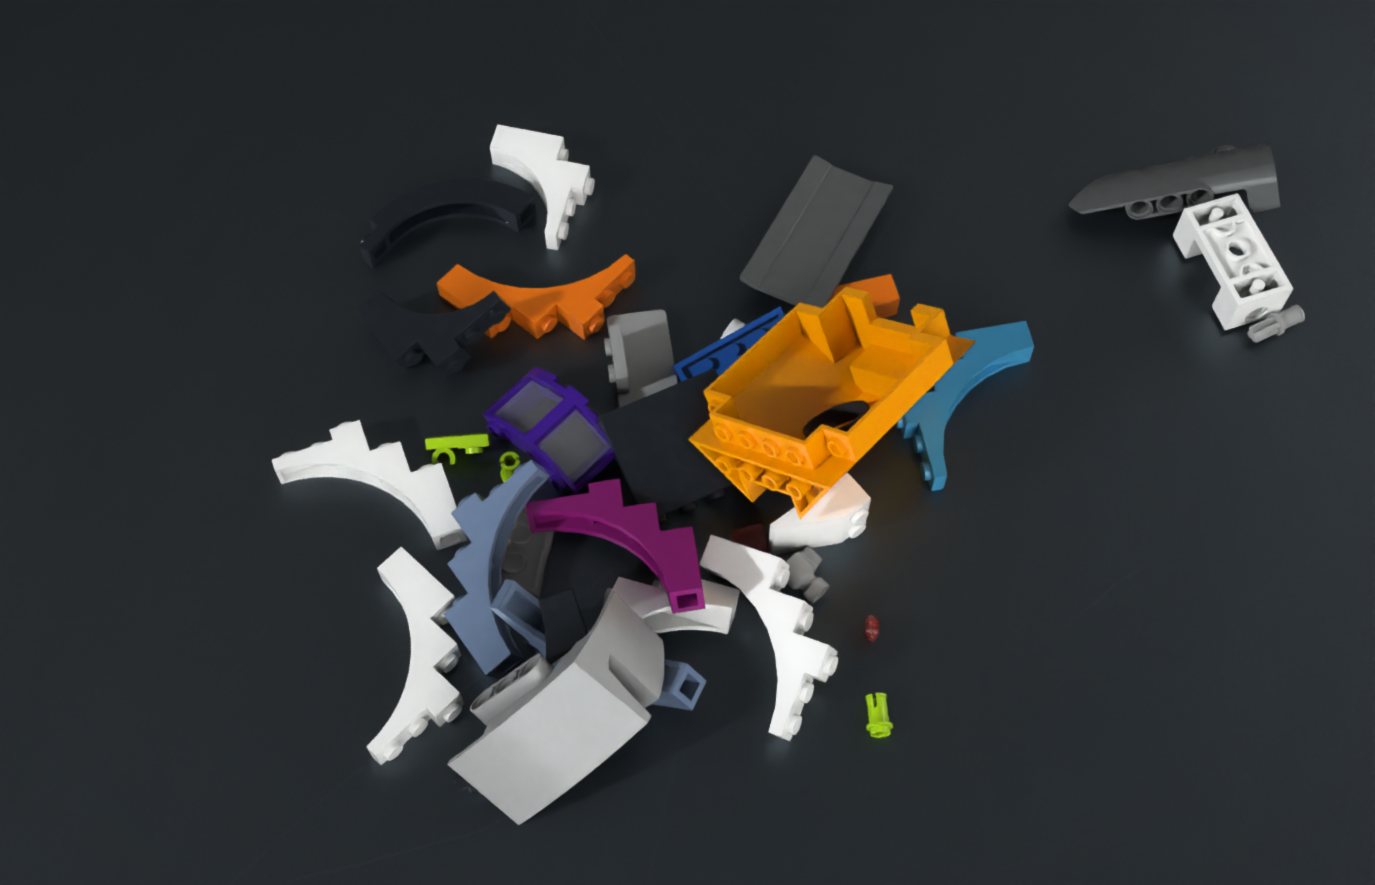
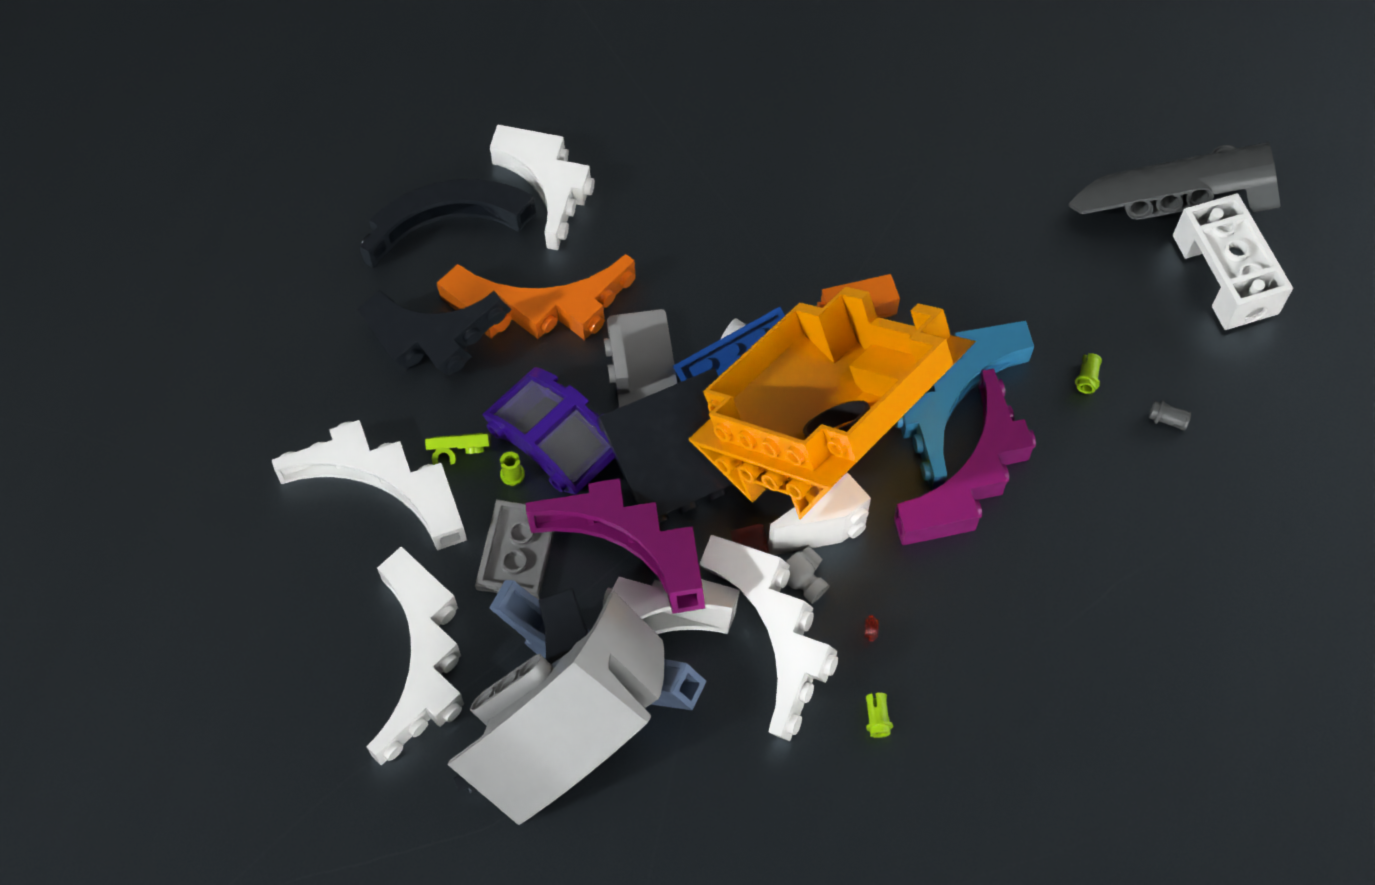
(479, 568): sand blue arch -> none
(815, 235): dark grey hinge -> none
(956, 504): none -> magenta arch
(1088, 379): none -> lime pin
(1169, 415): none -> dark grey pin
(1276, 323): light grey axle -> none

